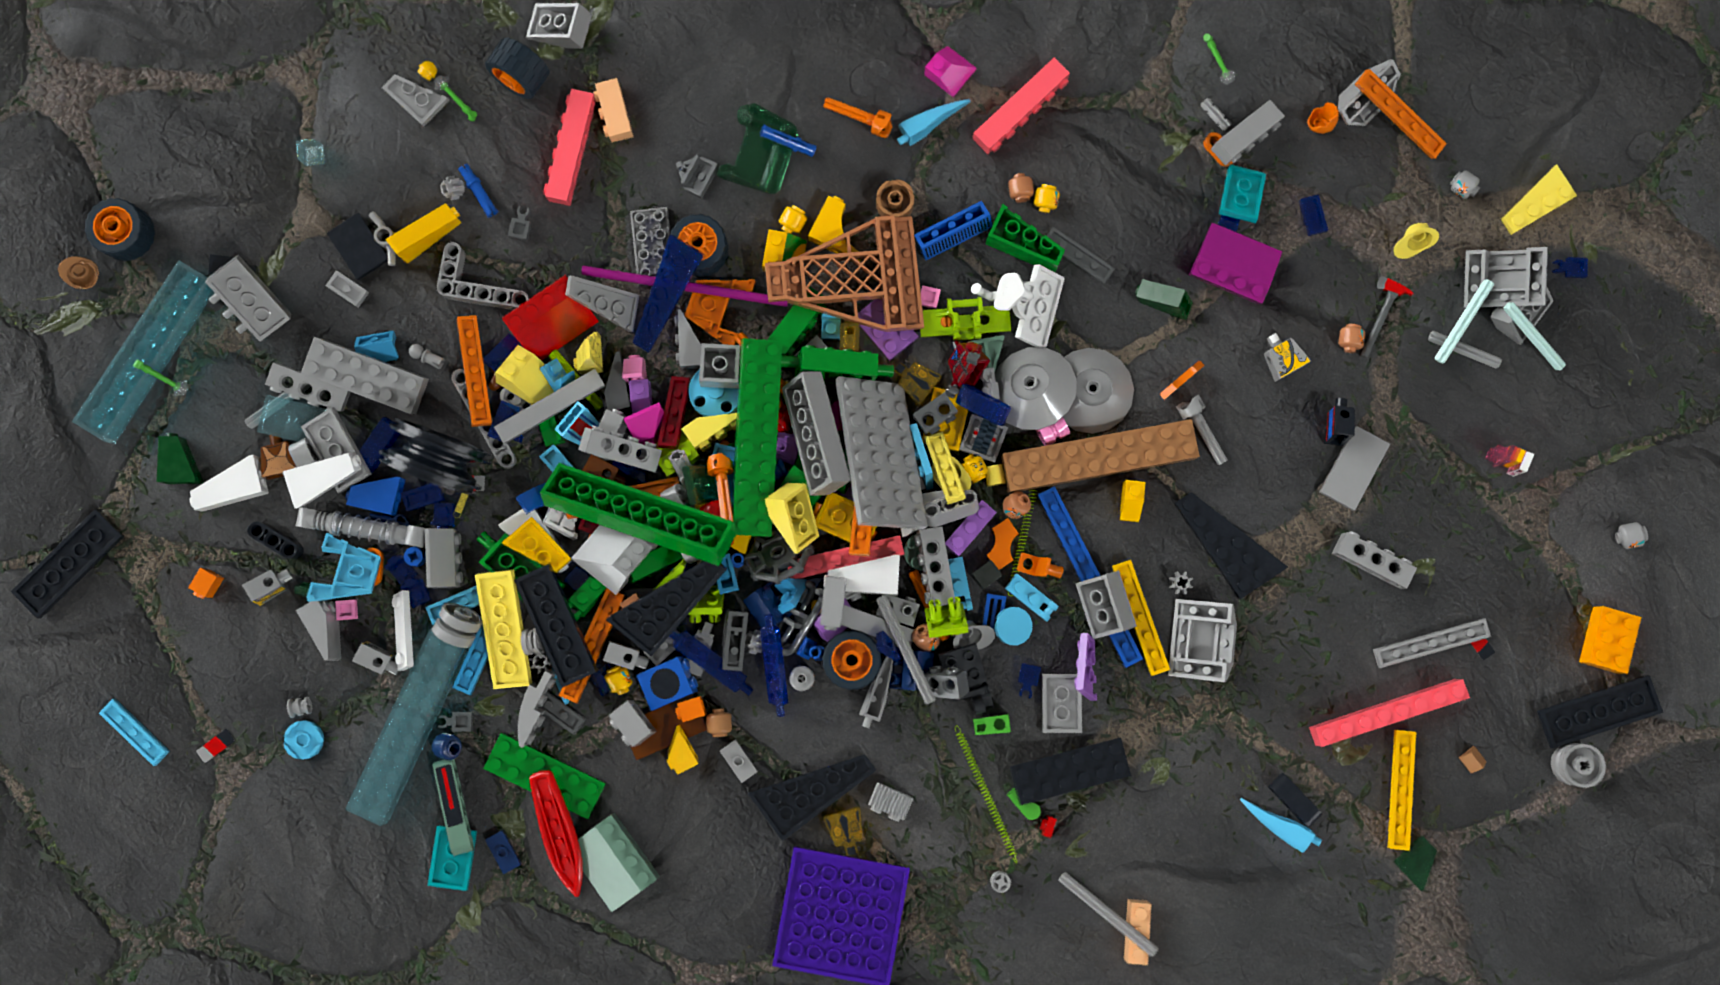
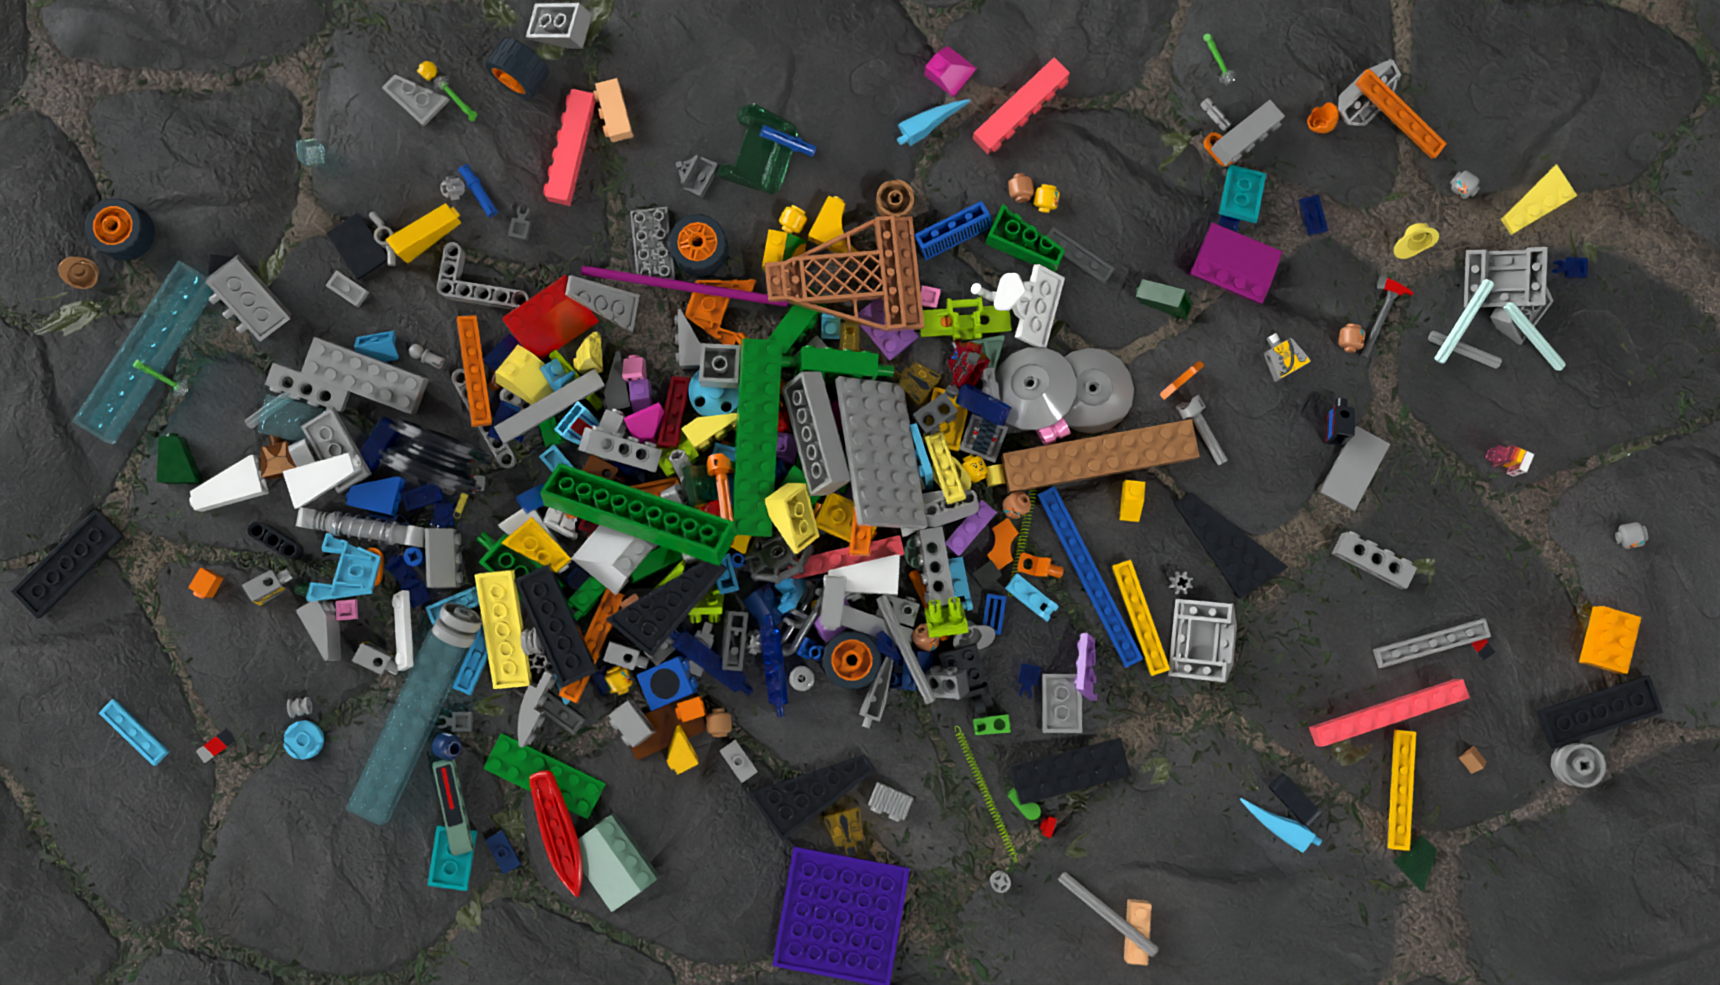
(671, 280): clear blue wing -> none
(878, 121): orange piece -> none
(1013, 626): medium azure tile -> none
(1106, 605): light grey slope -> none

